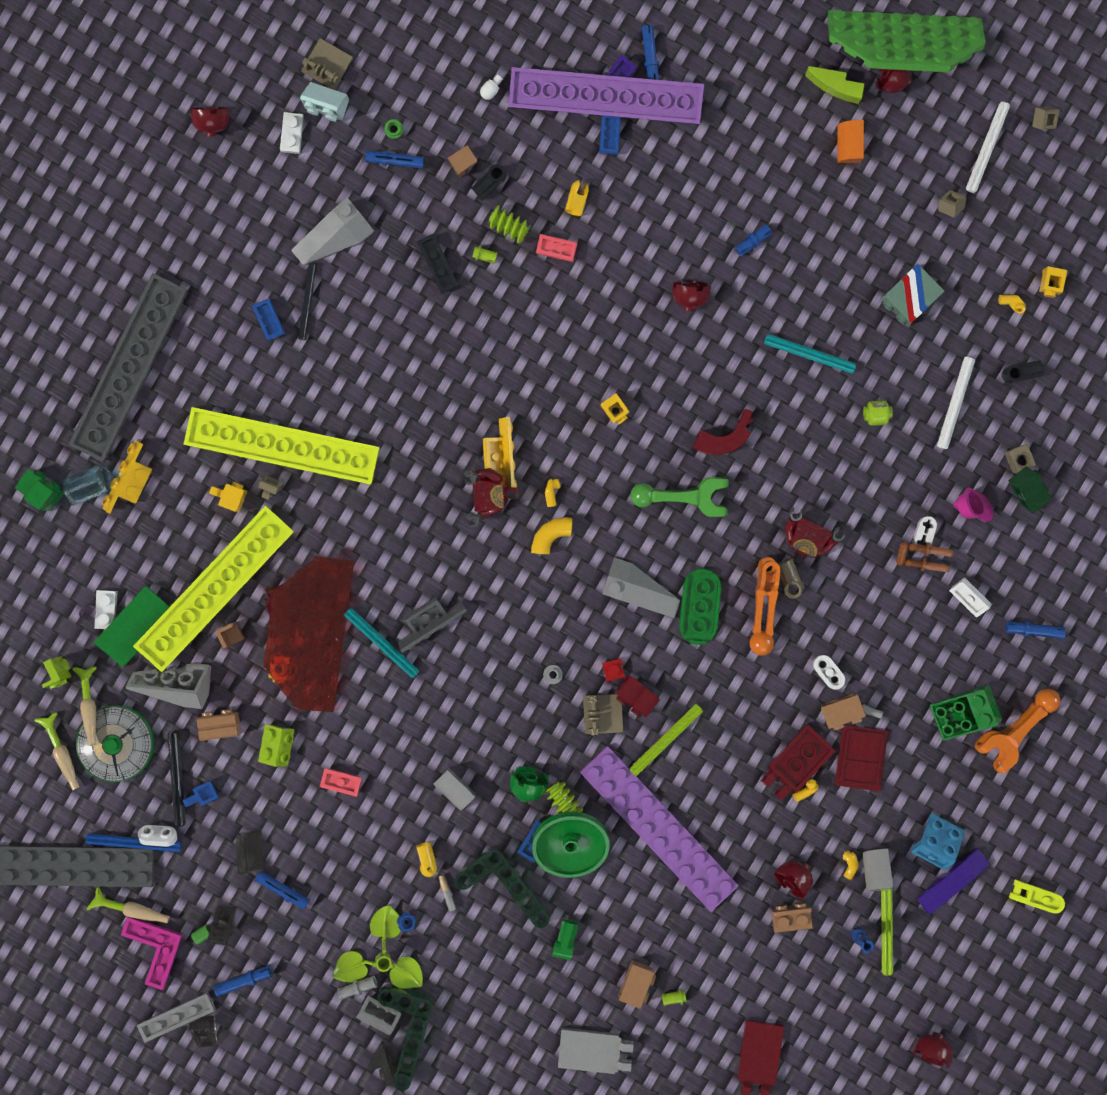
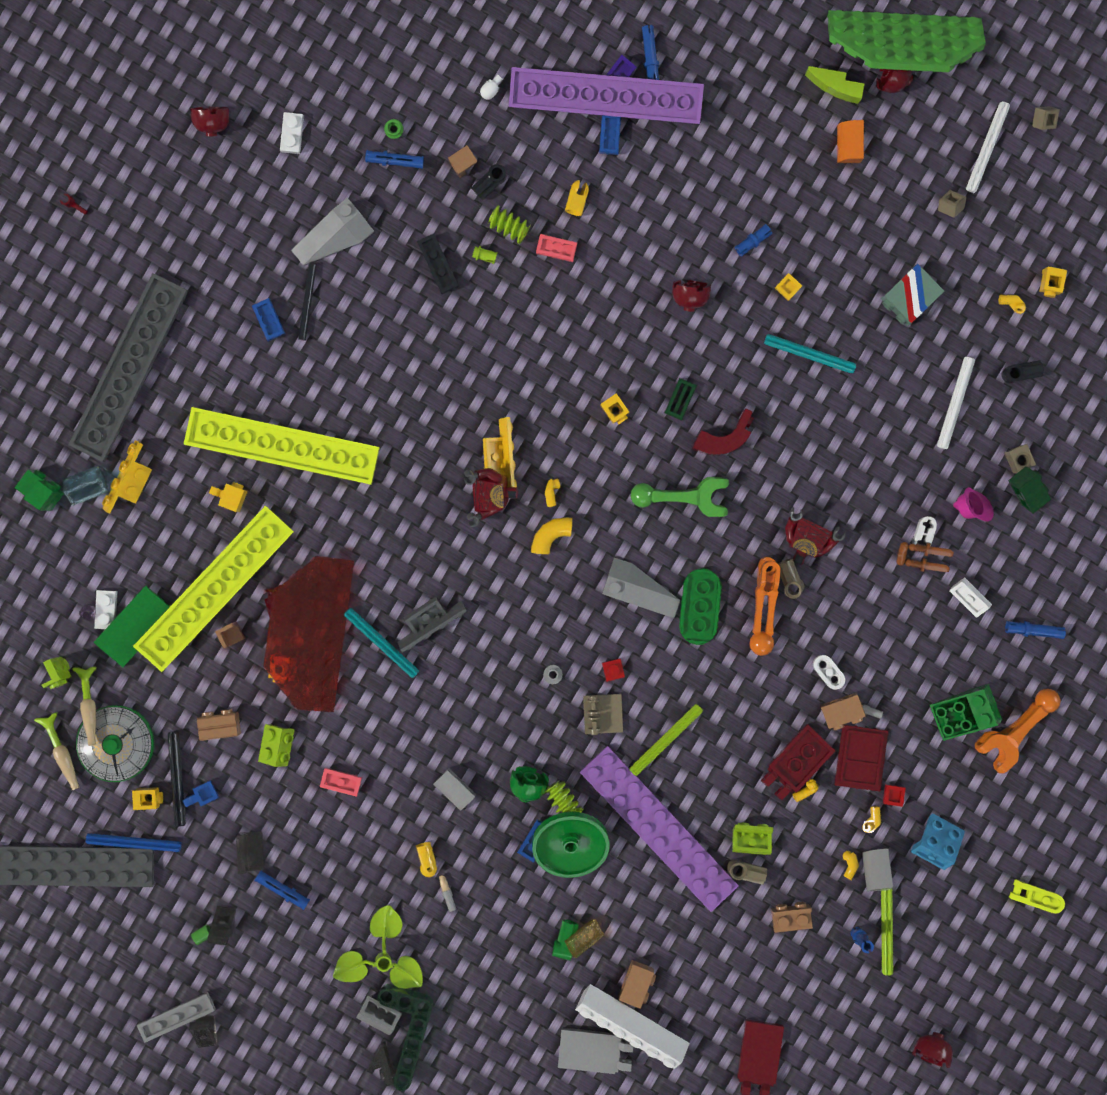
(71, 203): none -> dark red hand
(129, 909): tan piece -> none
(140, 799): none -> yellow brick
(154, 835): white plate -> none
(163, 939): dark pink plate -> none
(180, 686): light grey wedge -> none
(250, 977): blue pin -> none
(270, 486): dark tan tile -> none
(324, 101): light aqua slope -> none
(326, 64): dark tan hinge -> none
(357, 987): light grey pin -> none
(401, 922): blue plate -> none
(507, 881): clear green beam -> none
(584, 938): none -> clear yellow plate
(632, 1027): none -> white brick
(636, 696): dark red brick -> none
(674, 414): none -> dark green tile
(674, 997): lime pin -> none
(748, 872): none -> dark tan piece
(752, 839): none -> lime bracket
(788, 287): none -> yellow plate
(796, 877): dark red cylinder -> none
(874, 821): none -> yellow arm
(877, 412): lime head -> none
(894, 795): none -> red plate
(953, 881): dark purple slope -> none

